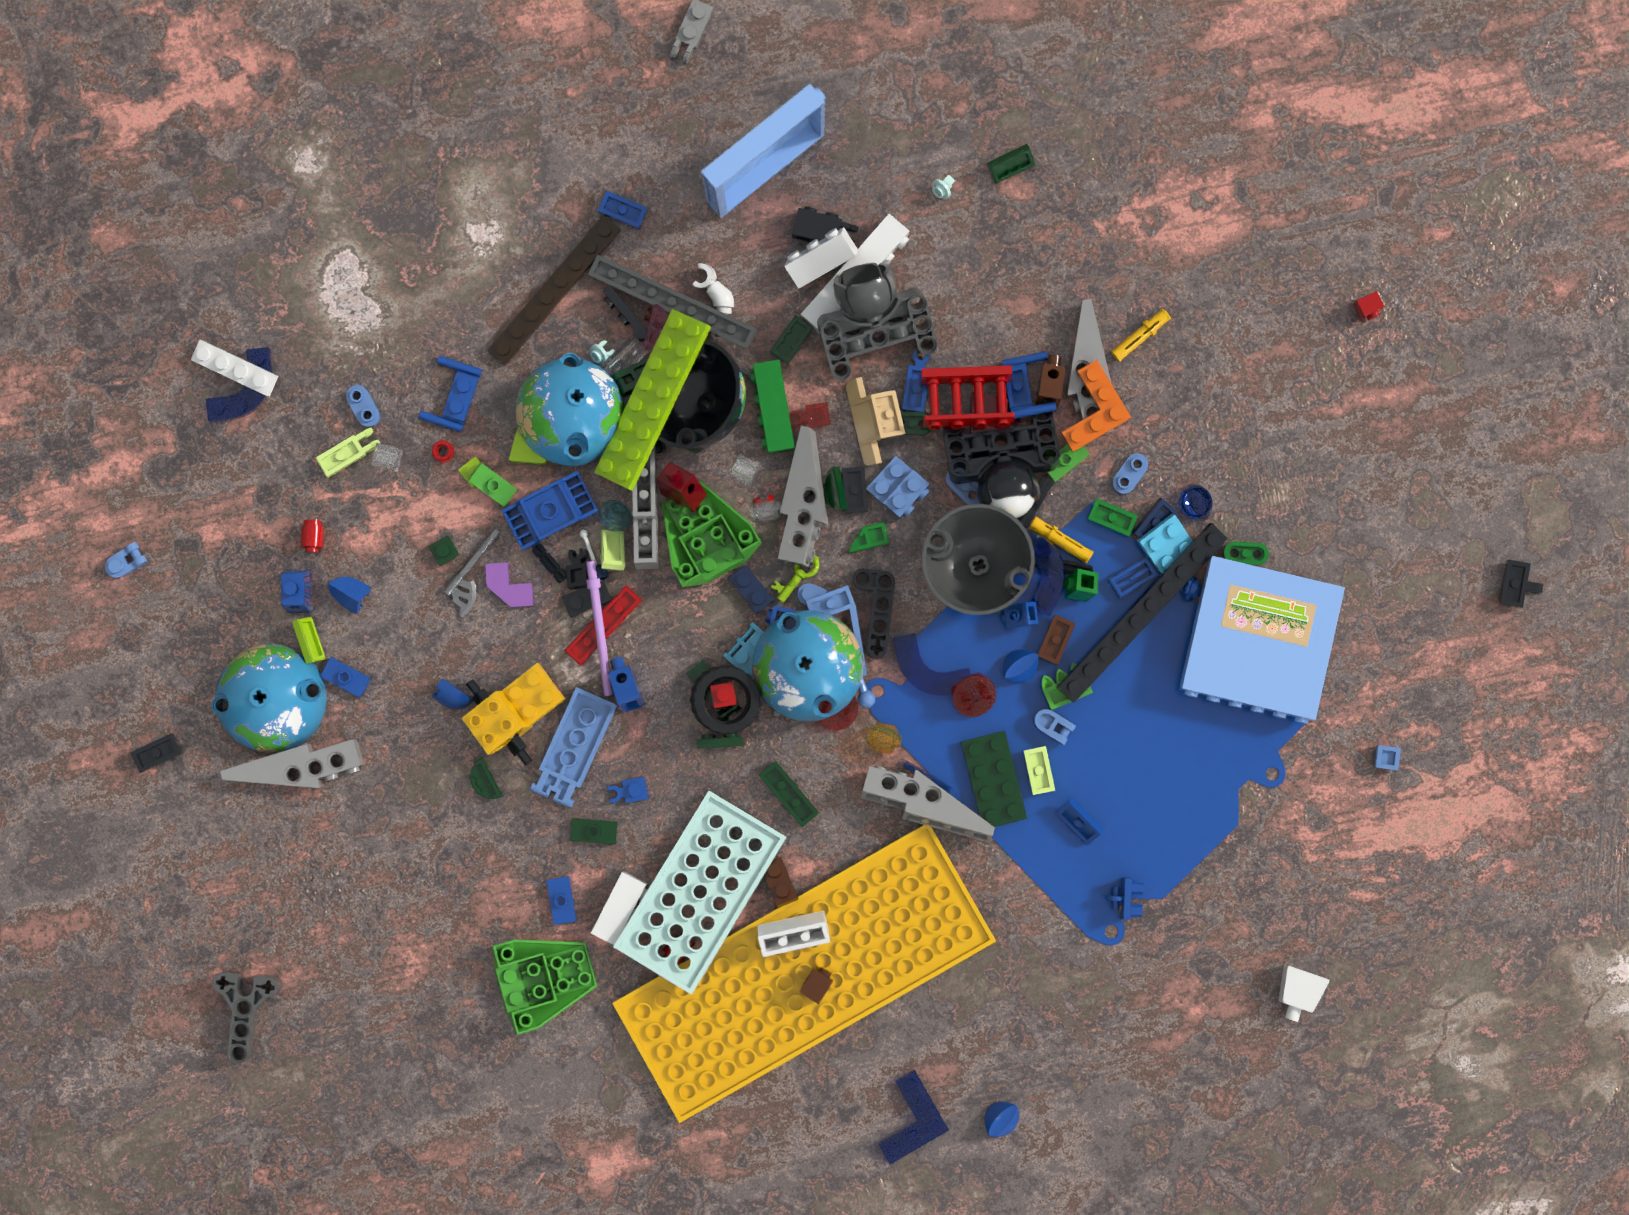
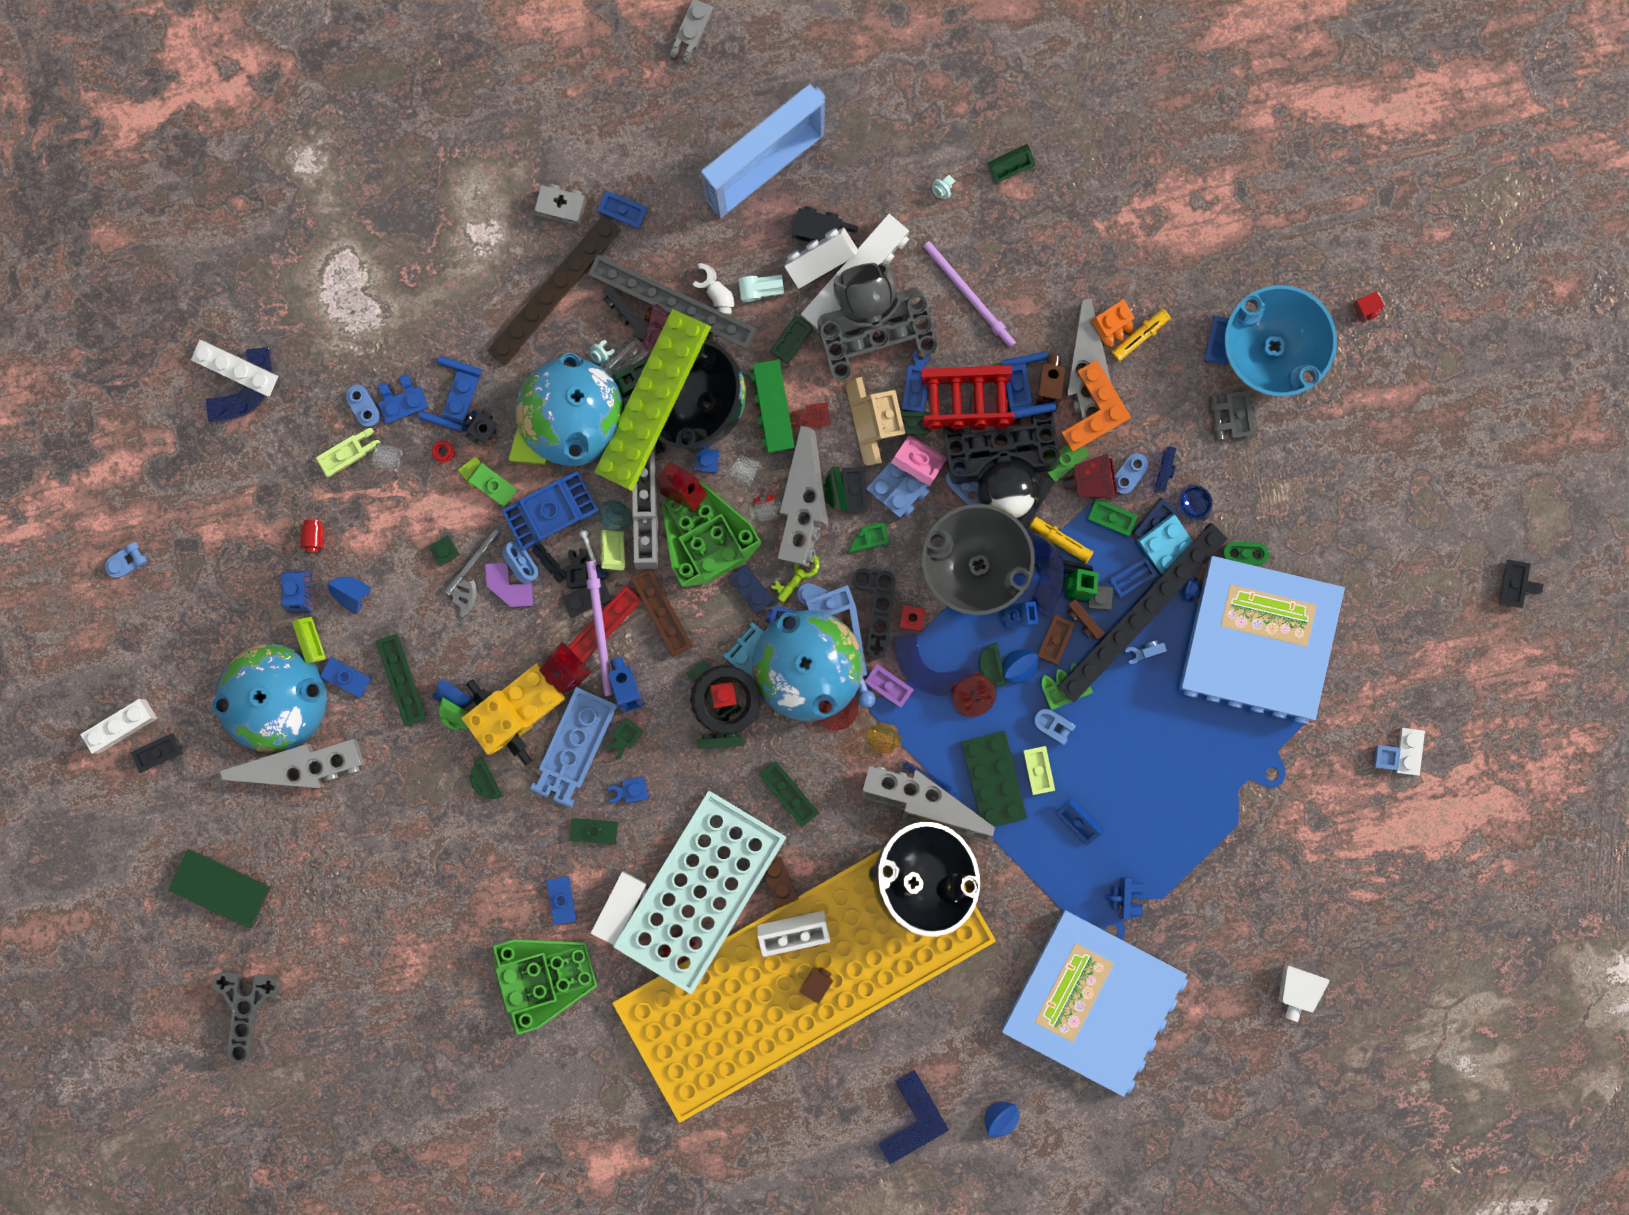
(118, 726): none -> white brick
(219, 888): none -> dark green piece
(401, 679): none -> dark green plate
(404, 404): none -> blue plate
(451, 715): none -> bright green plate
(471, 426): none -> black brick
(520, 562): none -> medium blue plate
(564, 669): none -> dark red torso
(569, 213): none -> light grey brick
(626, 735): none -> dark green plate
(661, 612): none -> reddish brown plate
(707, 461): none -> blue plate
(755, 288): none -> light aqua piece
(888, 686): none -> medium lavender plate
(914, 626): none -> red plate
(919, 460): none -> bright pink plate
(927, 860): none -> black piece
(991, 665): none -> dark green plate
(998, 328): none -> lavender bar
(1090, 628): none -> reddish brown plate
(1093, 478): none -> dark red torso
(1094, 1003): none -> light blue panel
(1103, 599): none -> dark grey plate
(1113, 322): none -> orange plate
(1151, 648): none -> medium blue plate
(1166, 470): none -> clear blue plate
(1215, 347): none -> blue plate
(1239, 415): none -> dark grey plate
(1297, 327): none -> dark azure piece
(1411, 751): none -> white plate

